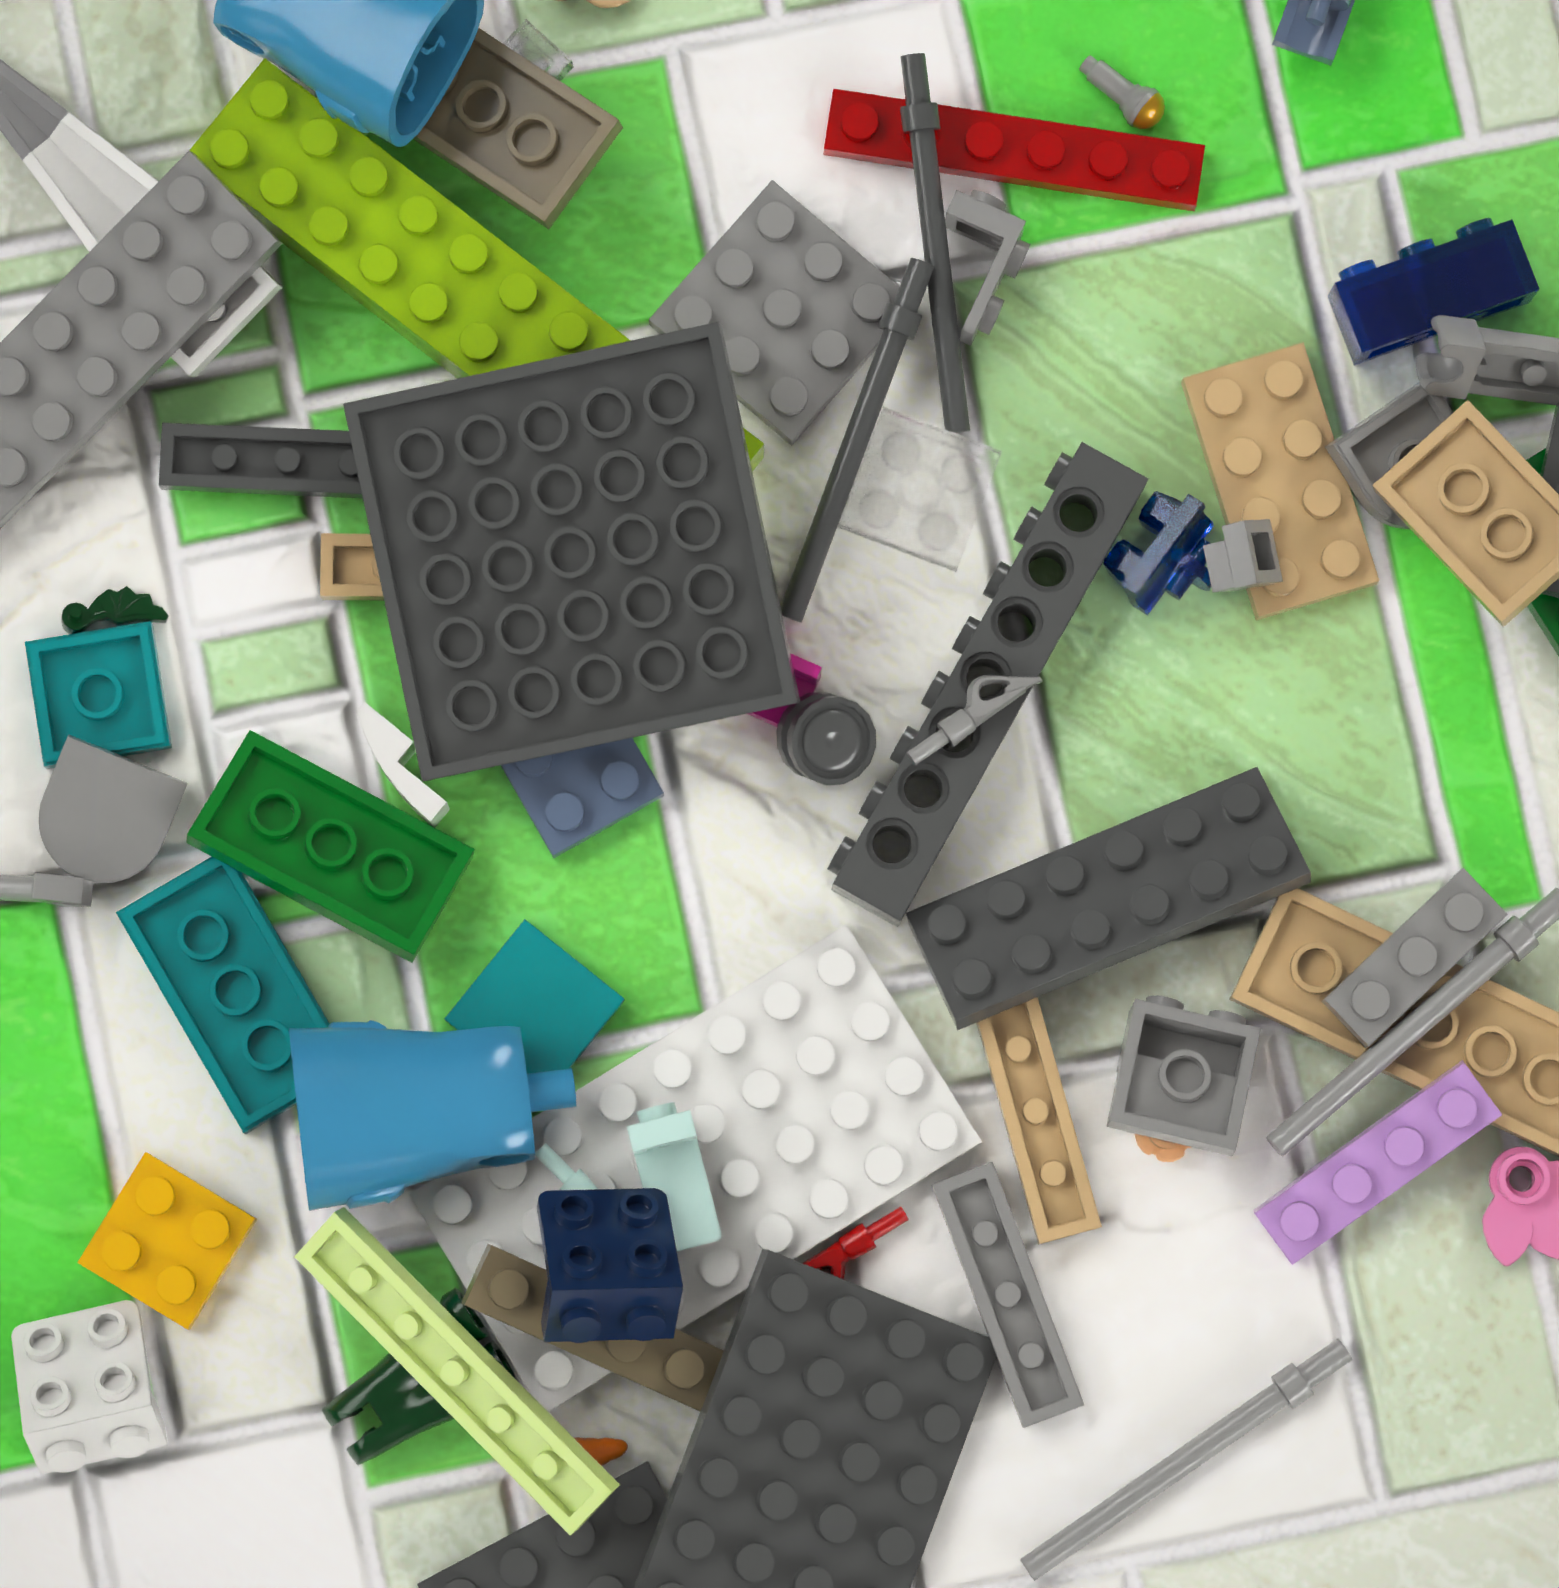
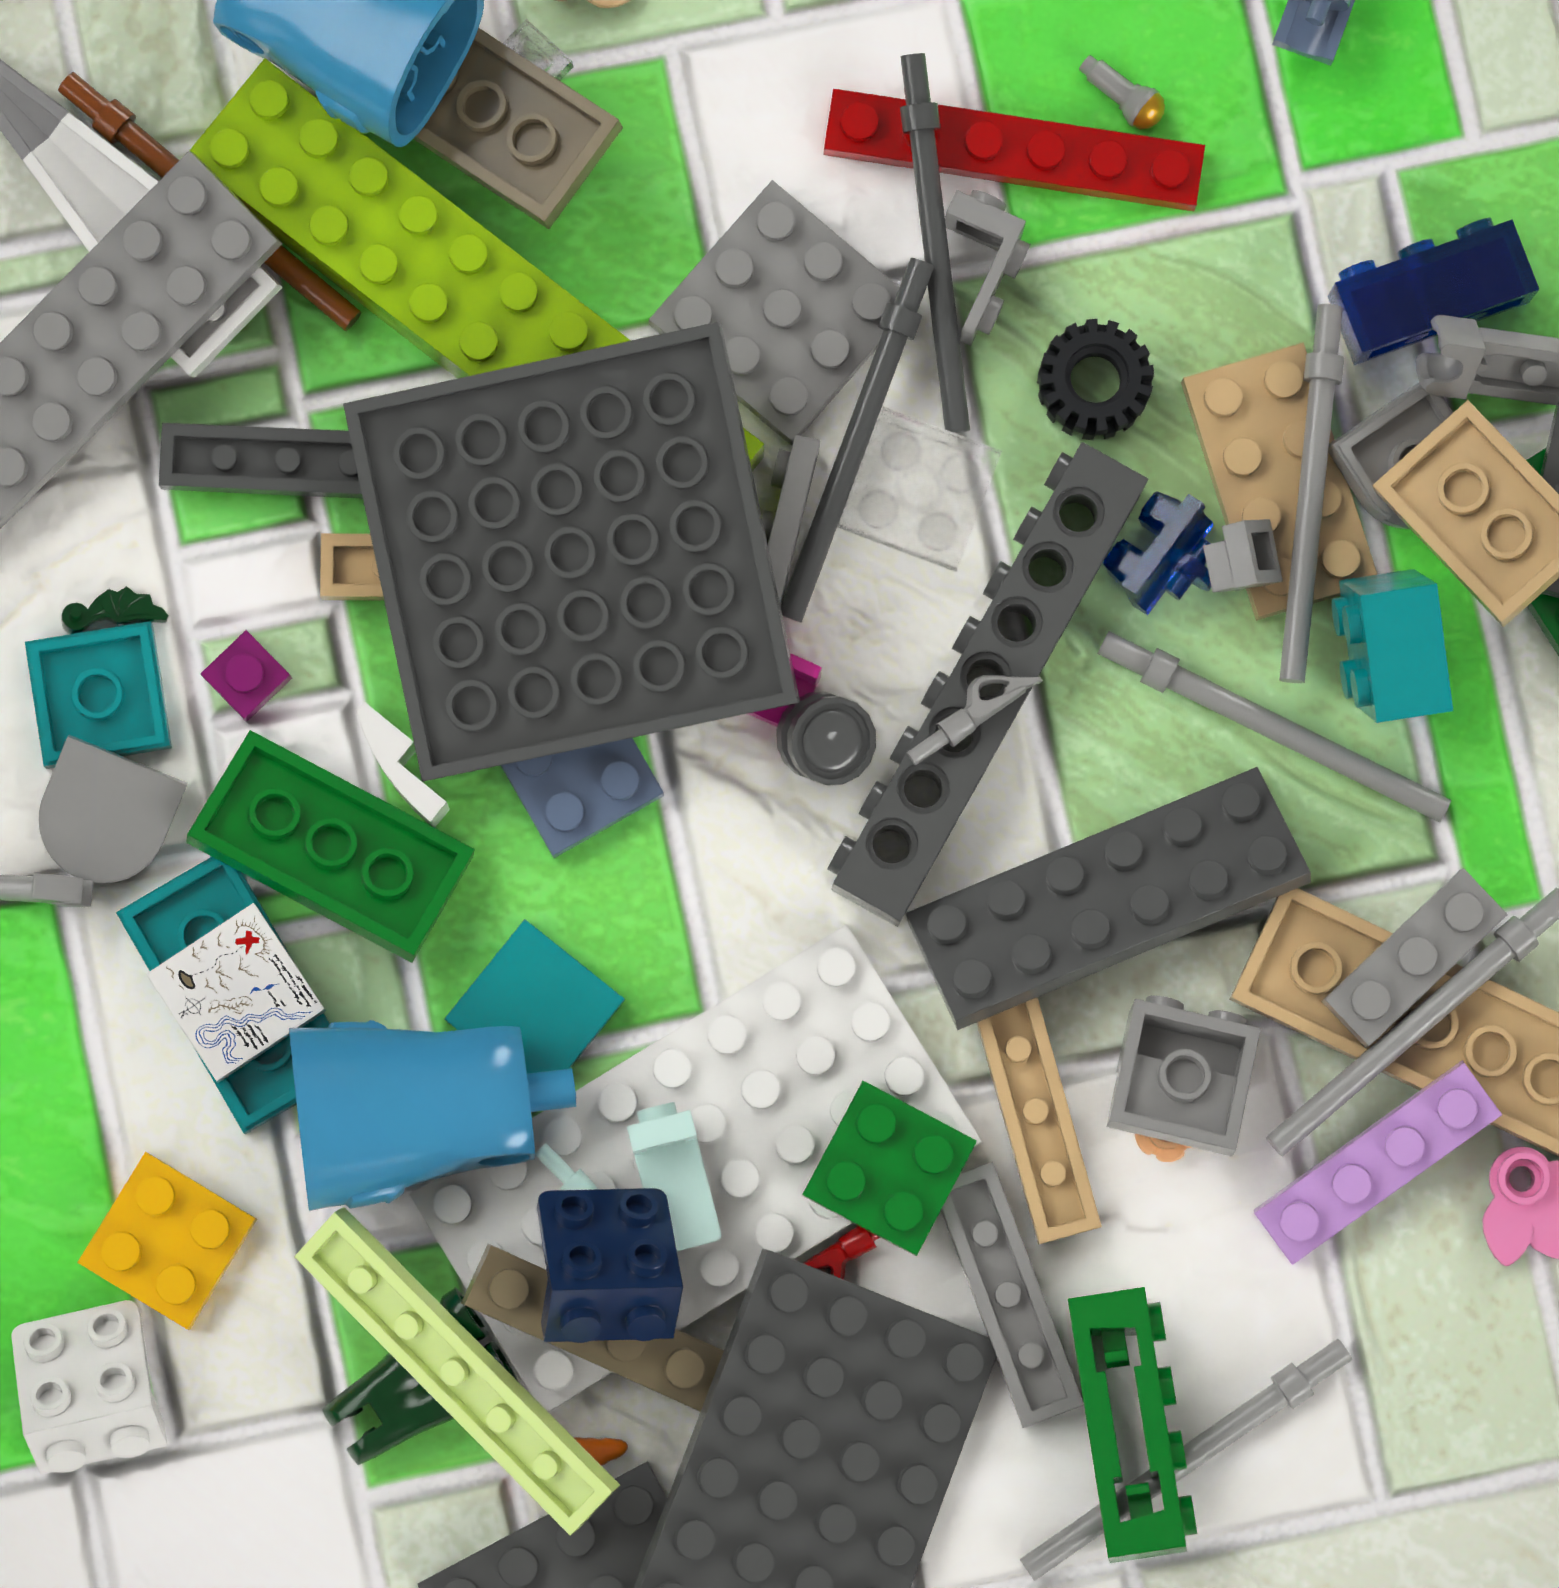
(117, 125): none -> dark orange bar
(235, 992): none -> white tile
(246, 676): none -> magenta plate
(794, 476): none -> light grey plate
(889, 1168): none -> green plate
(1103, 342): none -> black tyre
(1113, 1318): none -> green brick
(1162, 671): none -> light grey bar
(1323, 372): none -> light grey bar
(1393, 645): none -> teal brick

